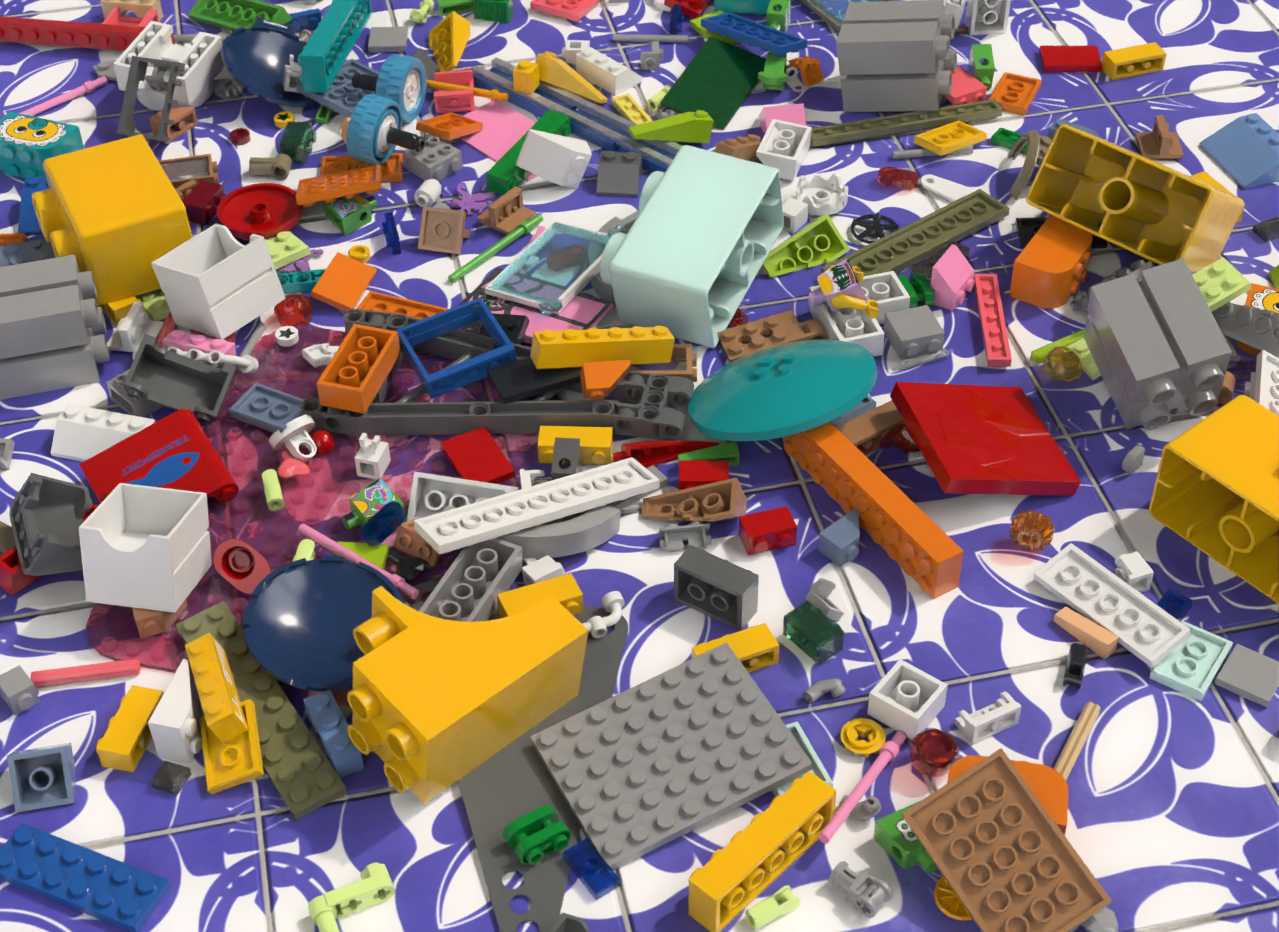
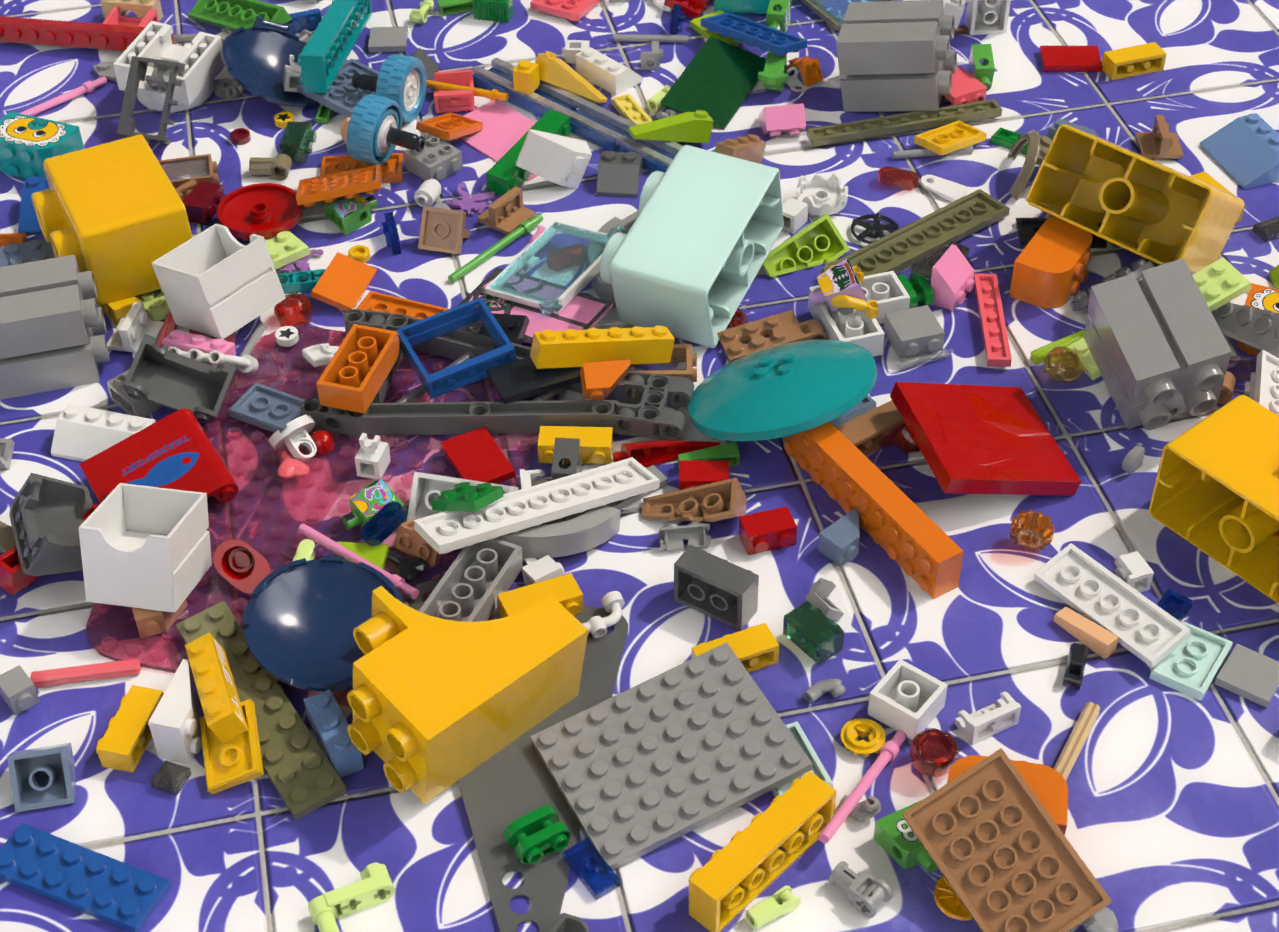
(183, 118): nougat slope -> none
(272, 490): yellowish green bar -> none
(449, 40): yellow wedge -> none
(467, 497): none -> green plate
(785, 147): white slope -> none
(1015, 92): orange tile -> none

